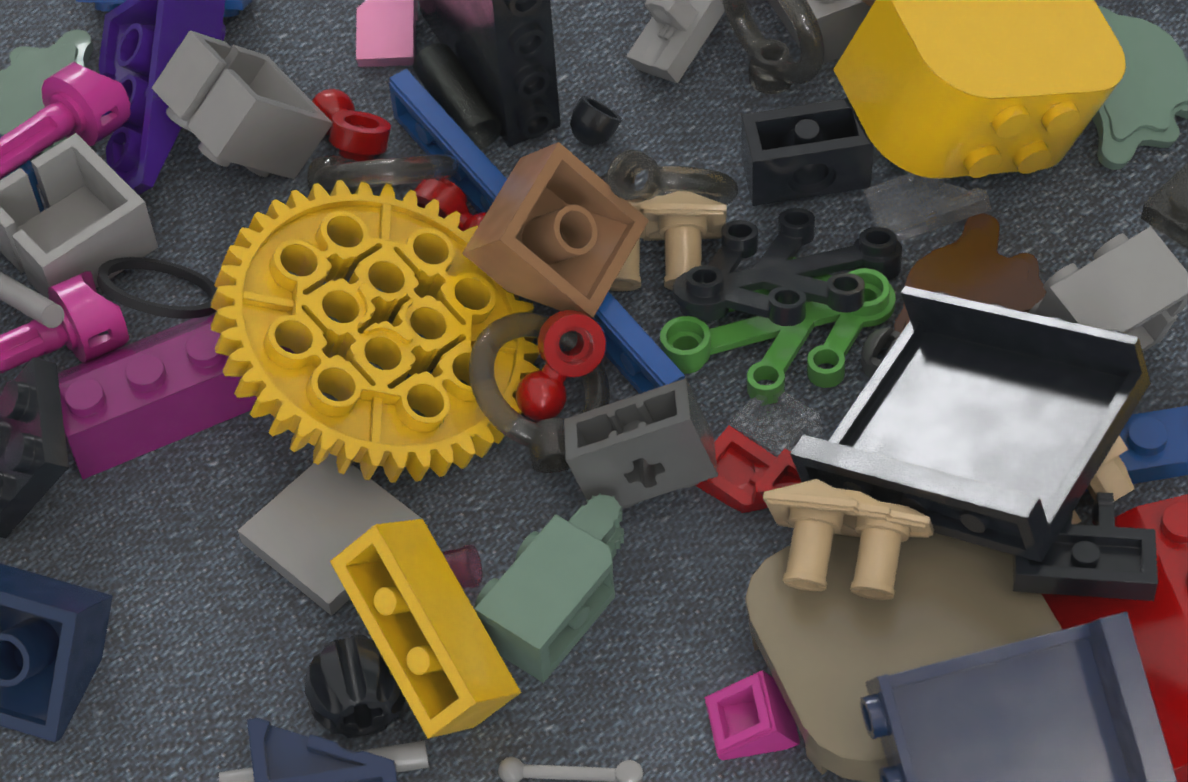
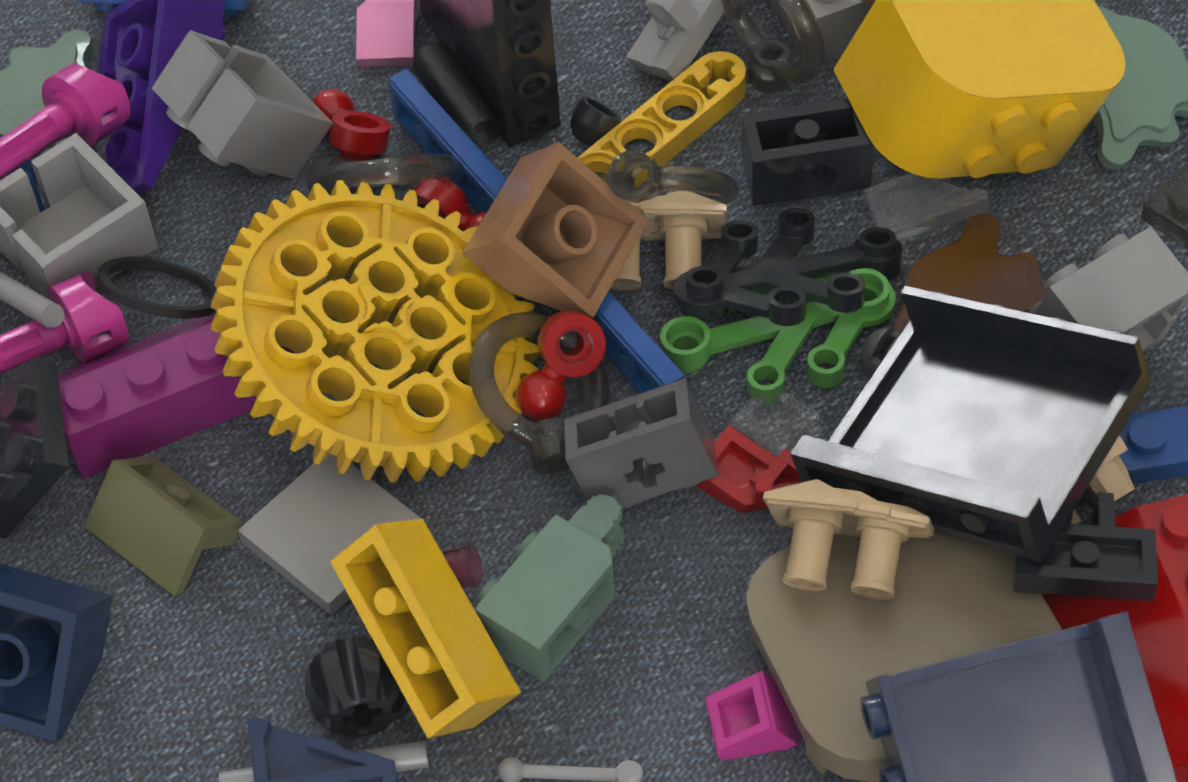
(158, 520): none -> olive panel
(674, 135): none -> yellow beam

